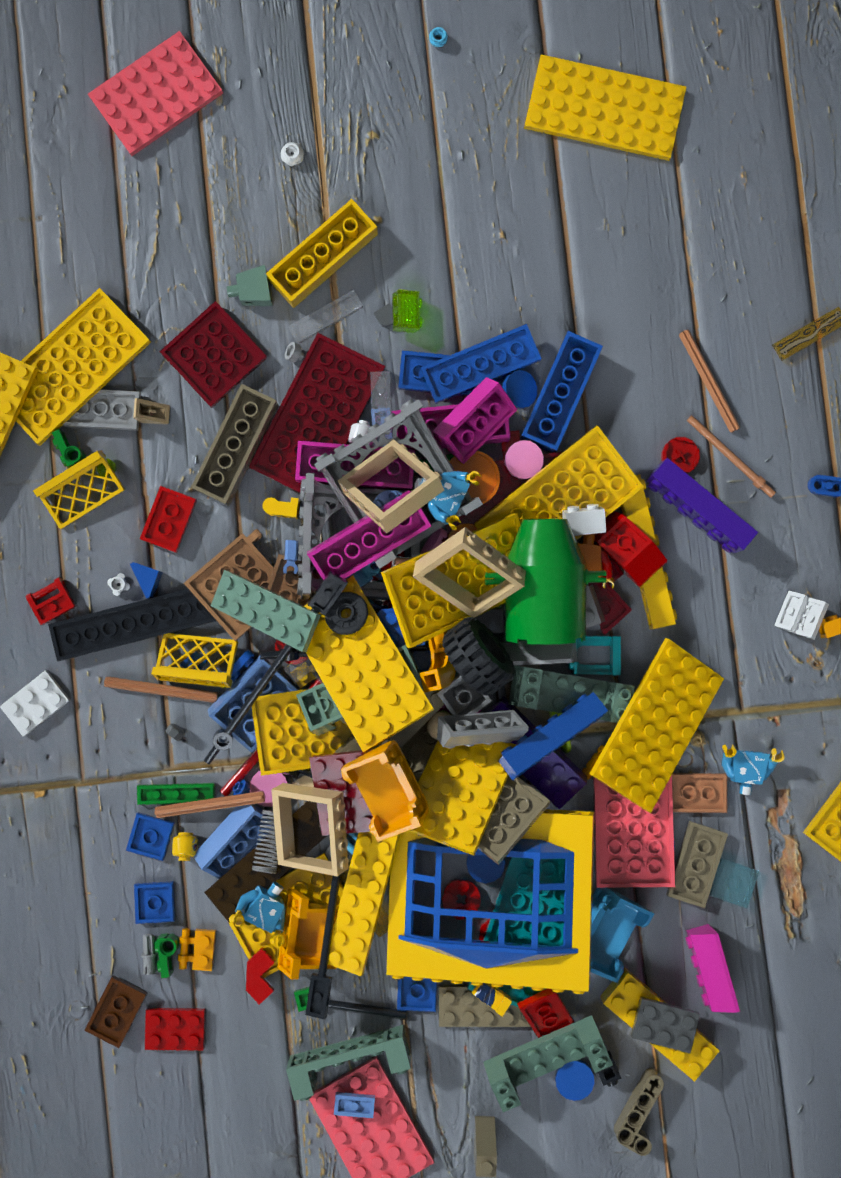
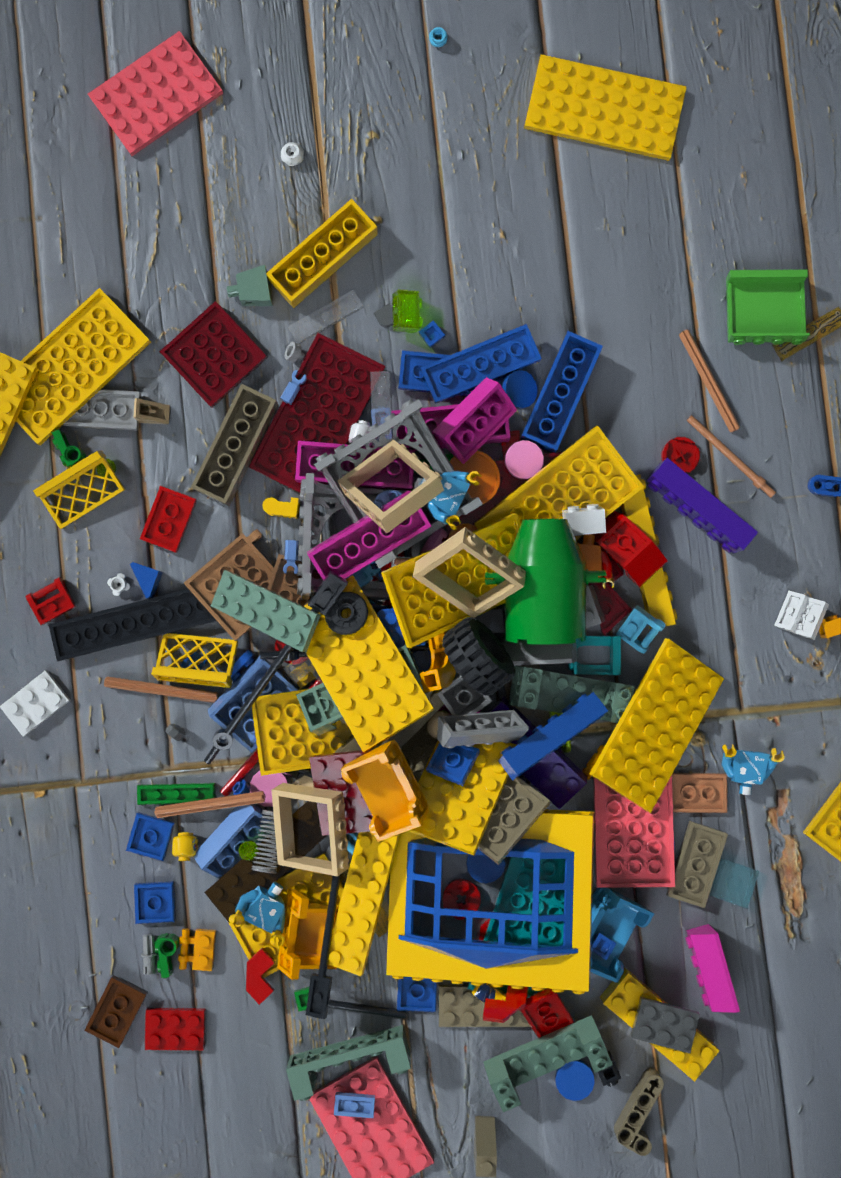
(247, 850): none -> clear neon green plate
(292, 388): none -> medium blue bar
(431, 334): none -> blue plate
(453, 763): none -> blue tile
(501, 1010): none -> red tile
(603, 945): none -> blue plate
(635, 625): none -> medium azure plate
(766, 306): none -> bright green panel

